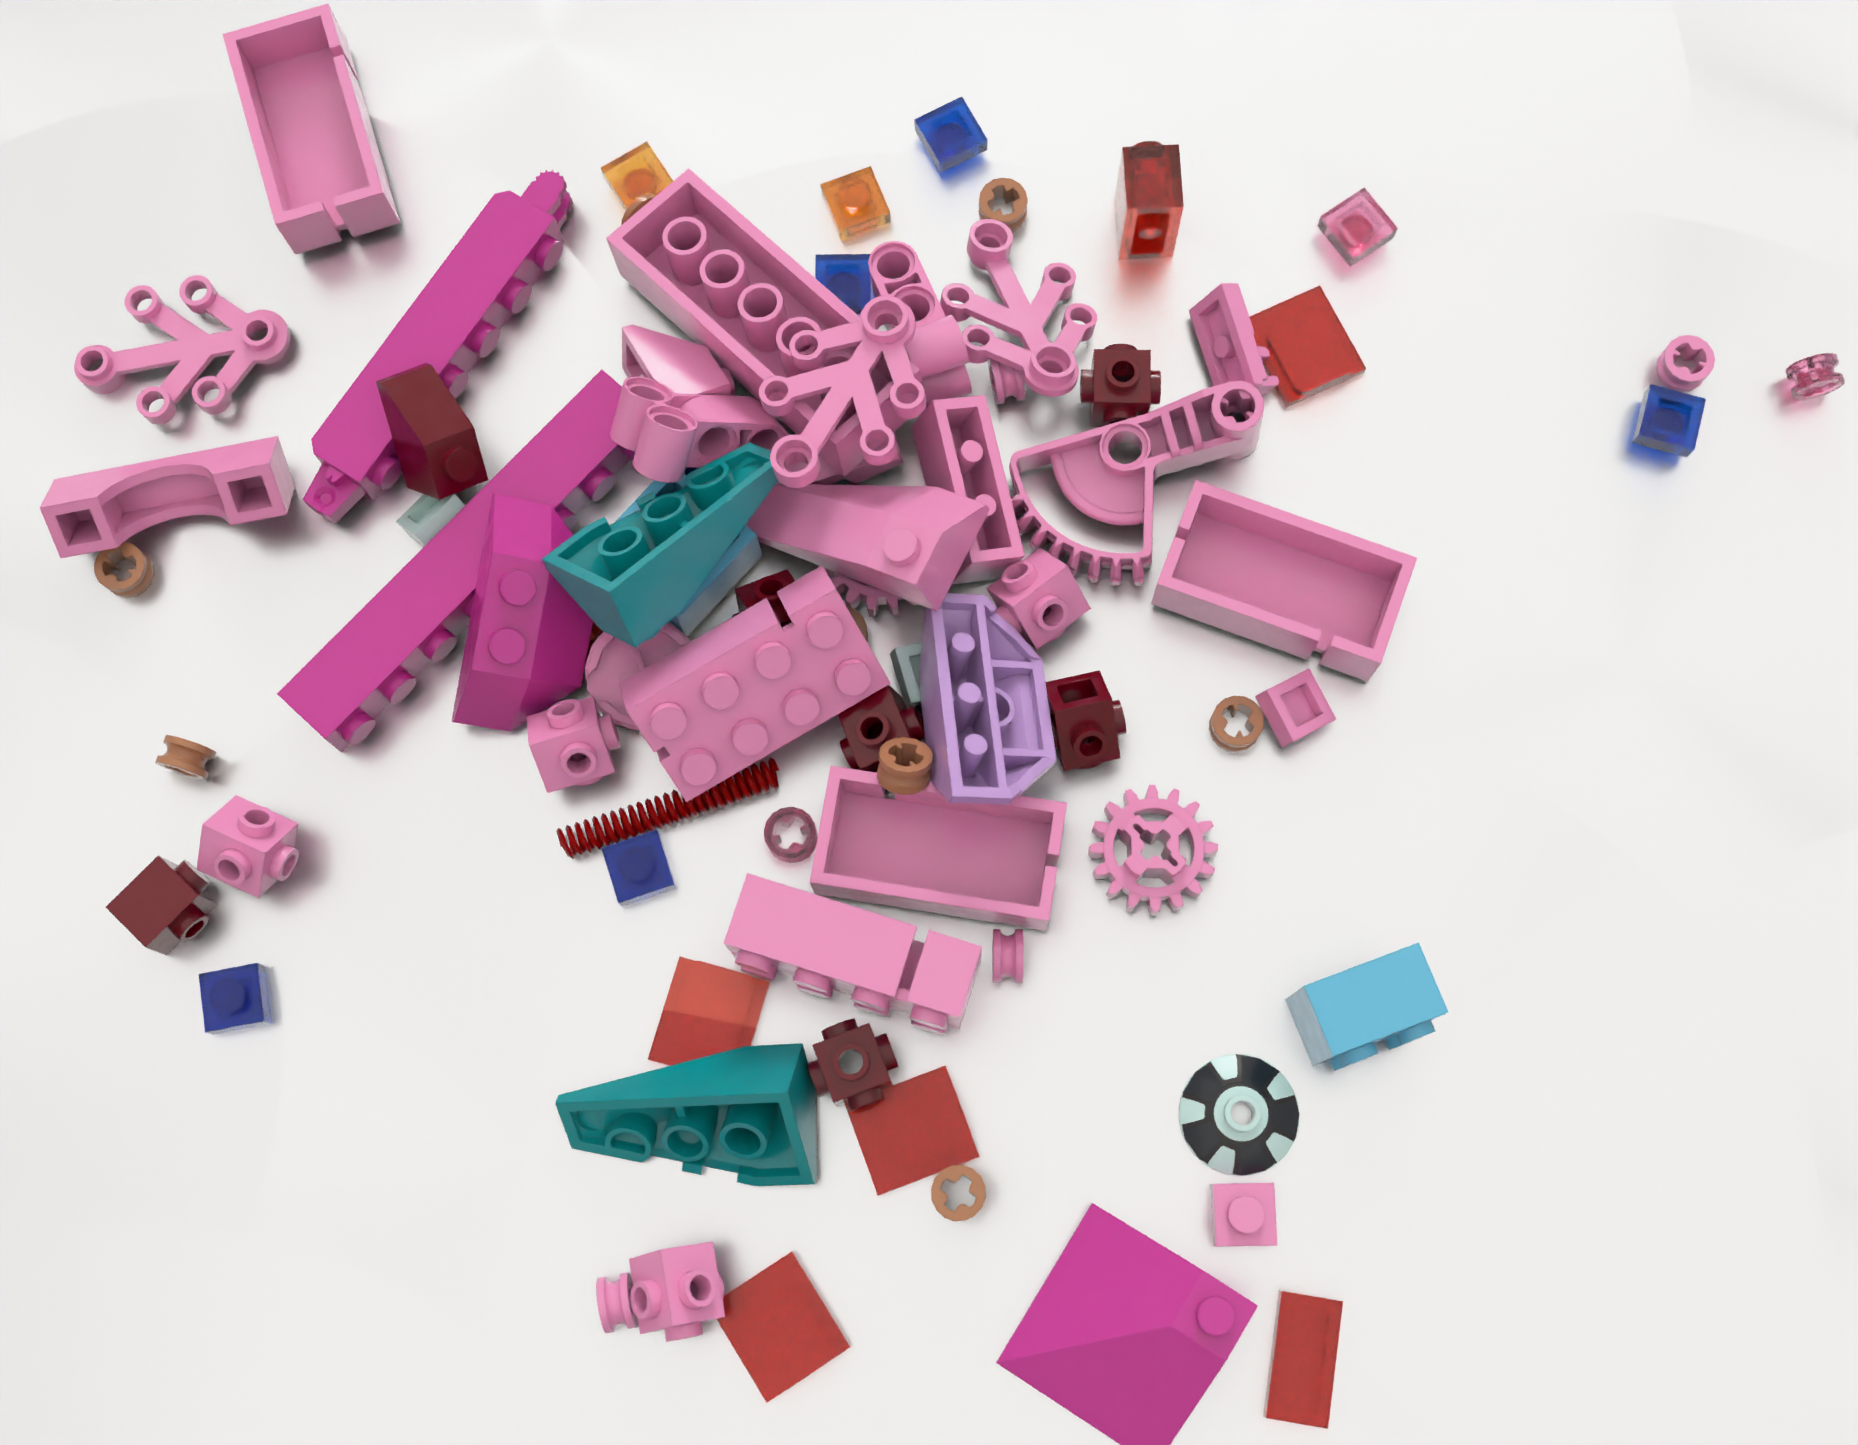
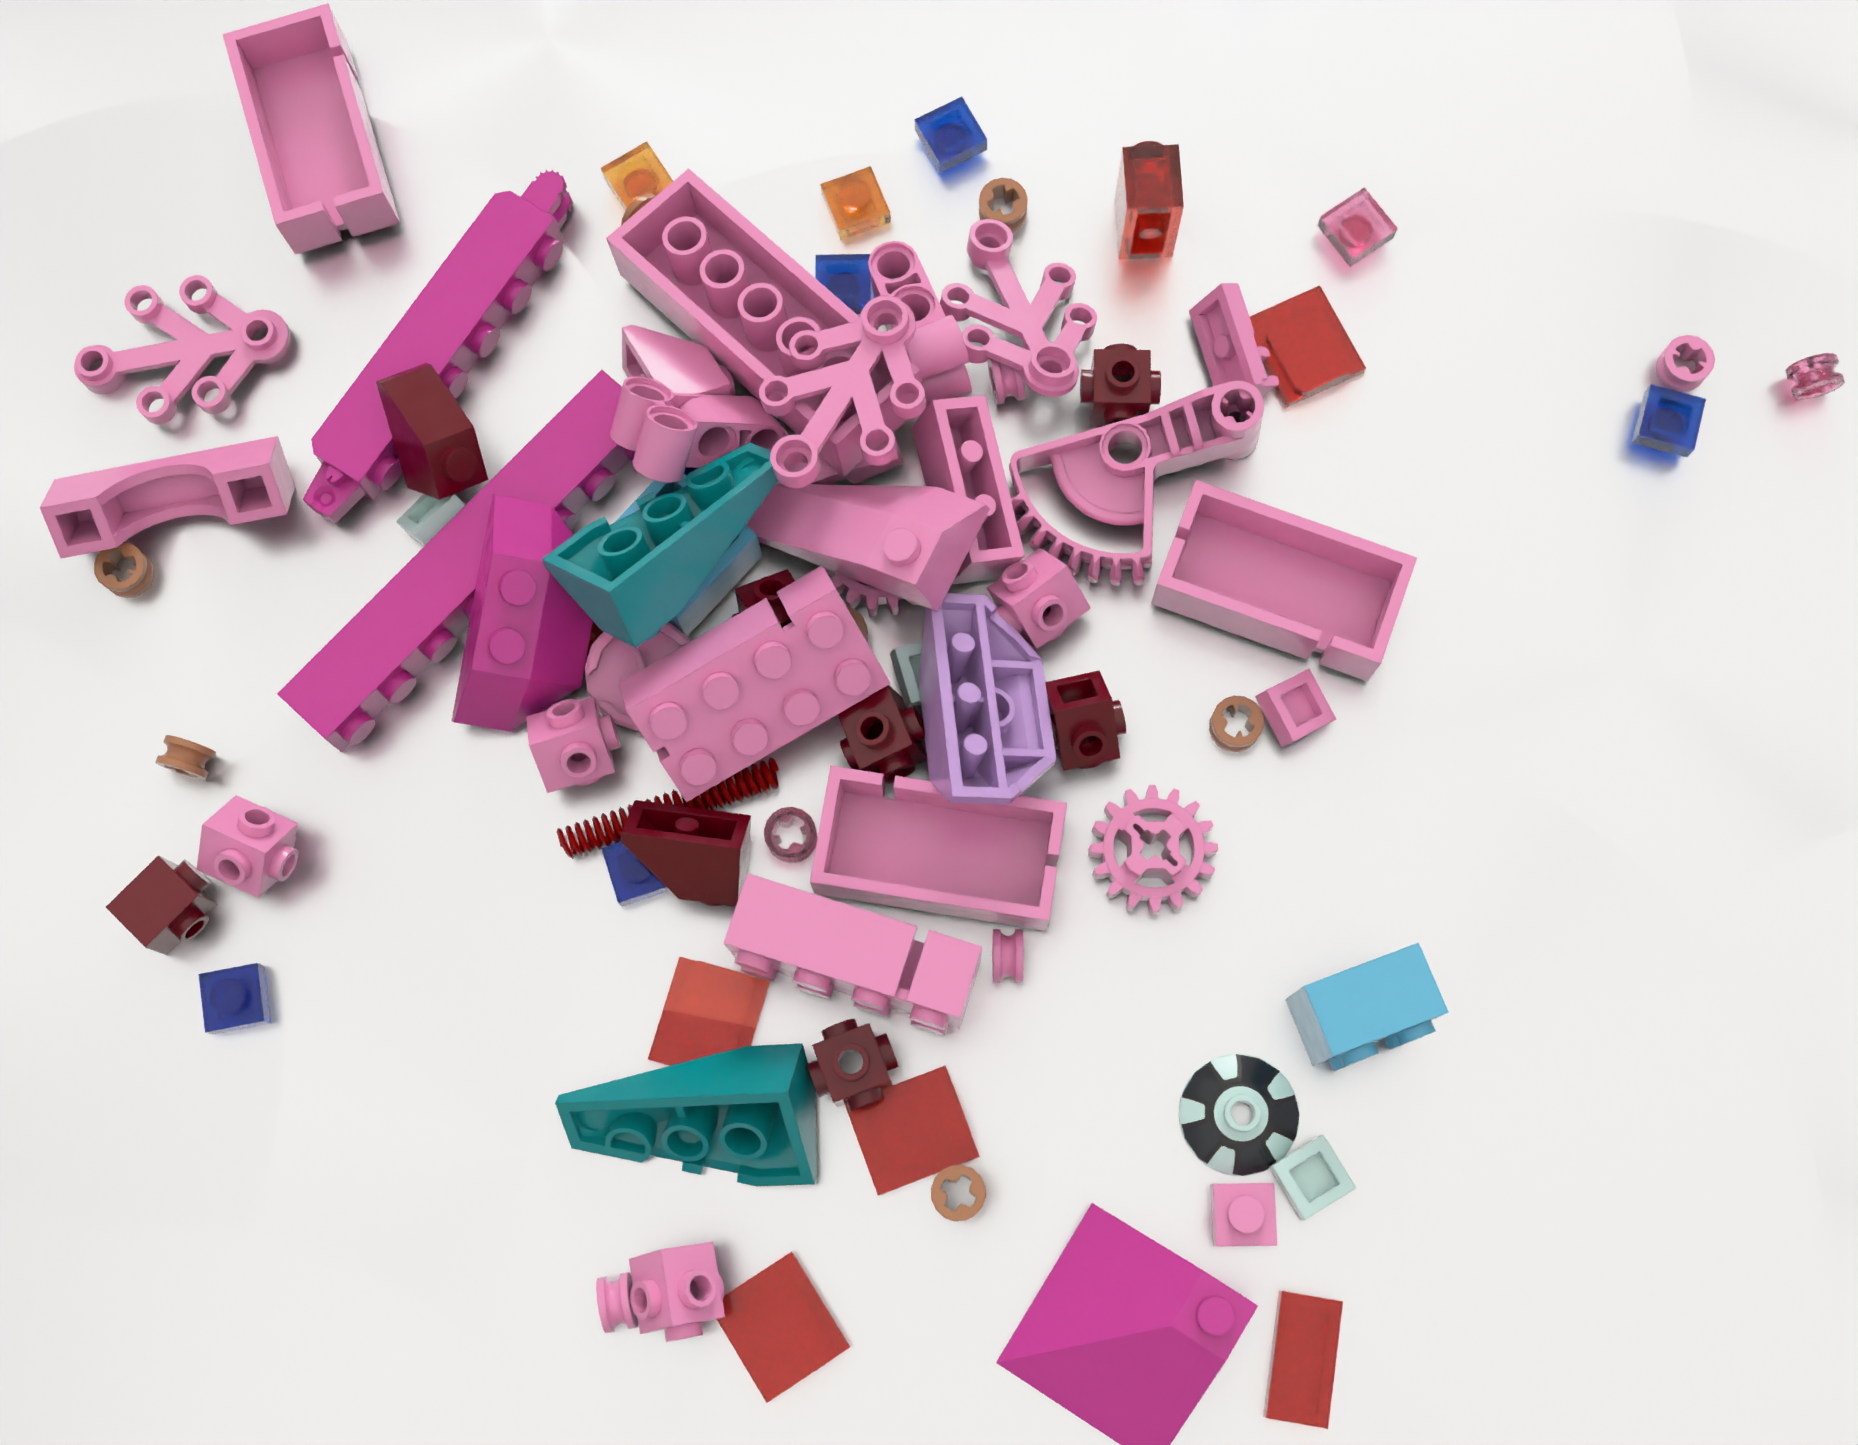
(691, 849): none -> dark red slope
(904, 766): nougat bush -> none
(1312, 1177): none -> light aqua plate

